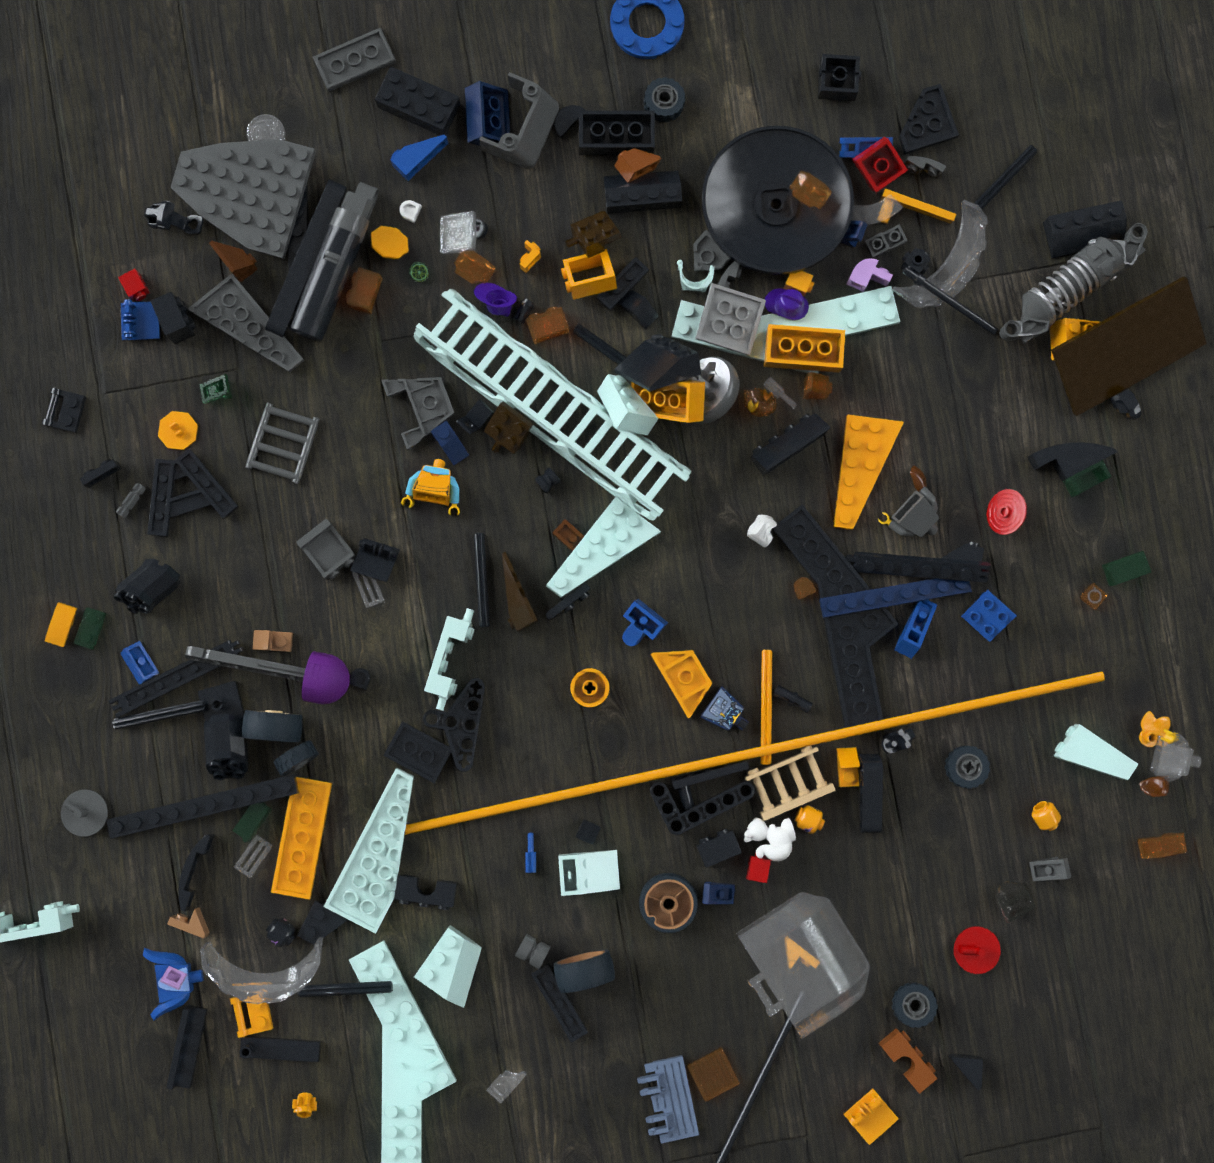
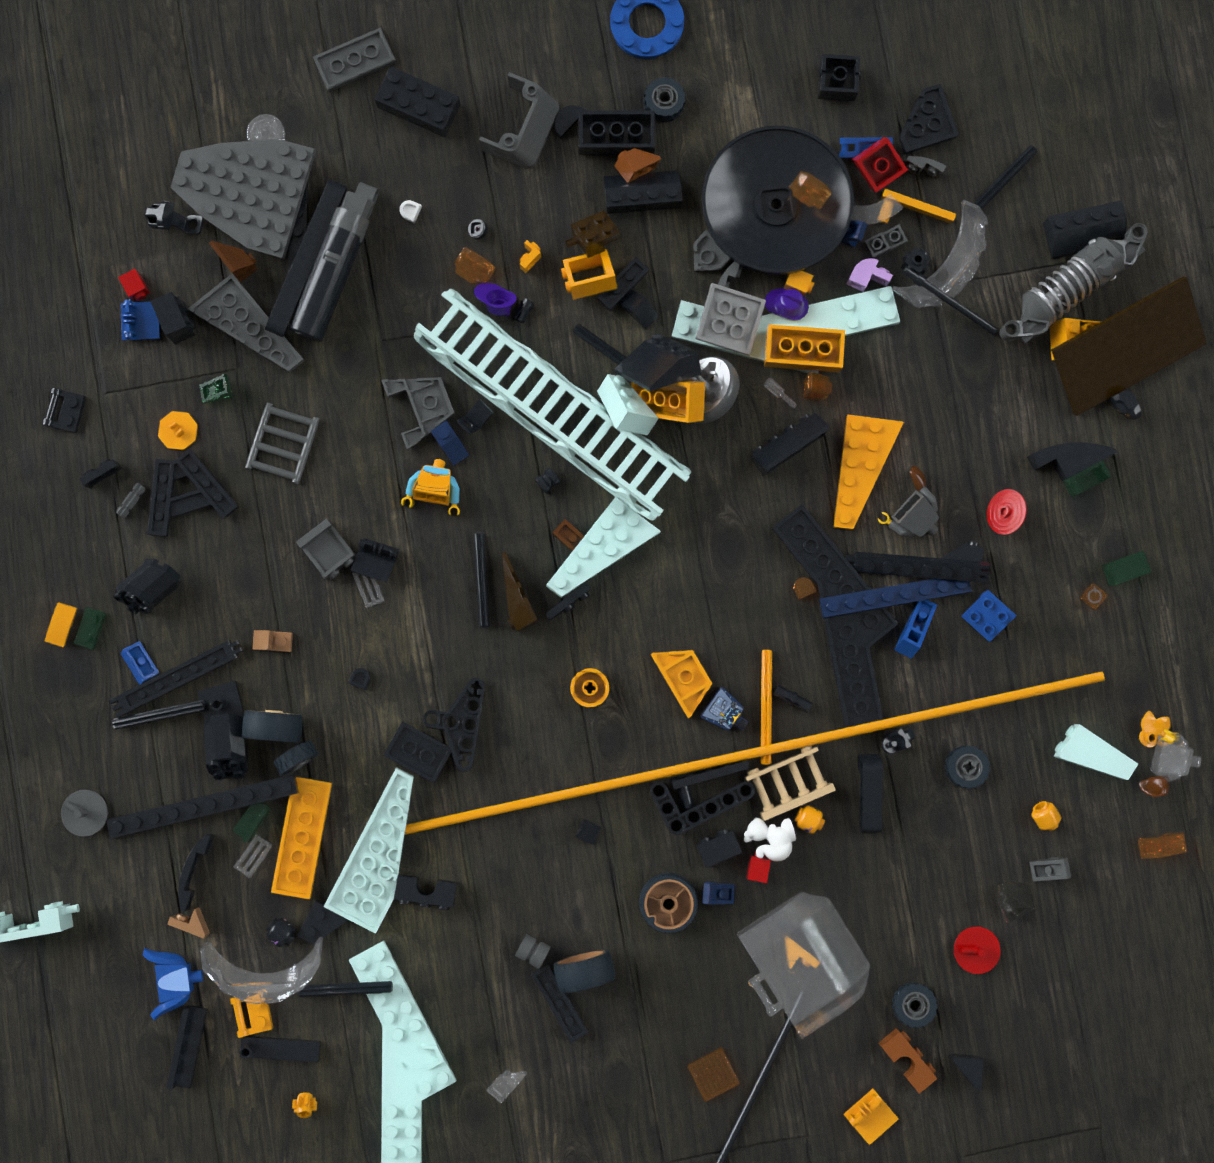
(173, 978): lavender slope -> none
(323, 678): piece -> none
(364, 290): clear orange brick -> none
(389, 242): light orange piece -> none
(415, 156): blue slope -> none
(419, 272): clear green tile -> none
(451, 966): light aqua wedge -> none
(453, 629): light aqua brick -> none
(458, 232): clear tile -> none
(486, 112): dark blue slope -> none
(508, 428): dark brown plate -> none
(530, 855): blue axle -> none
(547, 325): clear orange brick -> none
(588, 872): light aqua slope -> none
(643, 622): blue brick -> none
(672, 1098): sand blue hinge -> none
(695, 286): light aqua helmet -> none
(759, 402): clear orange hair -> none
(760, 530): white hair -> none
(848, 767): light orange slope -> none

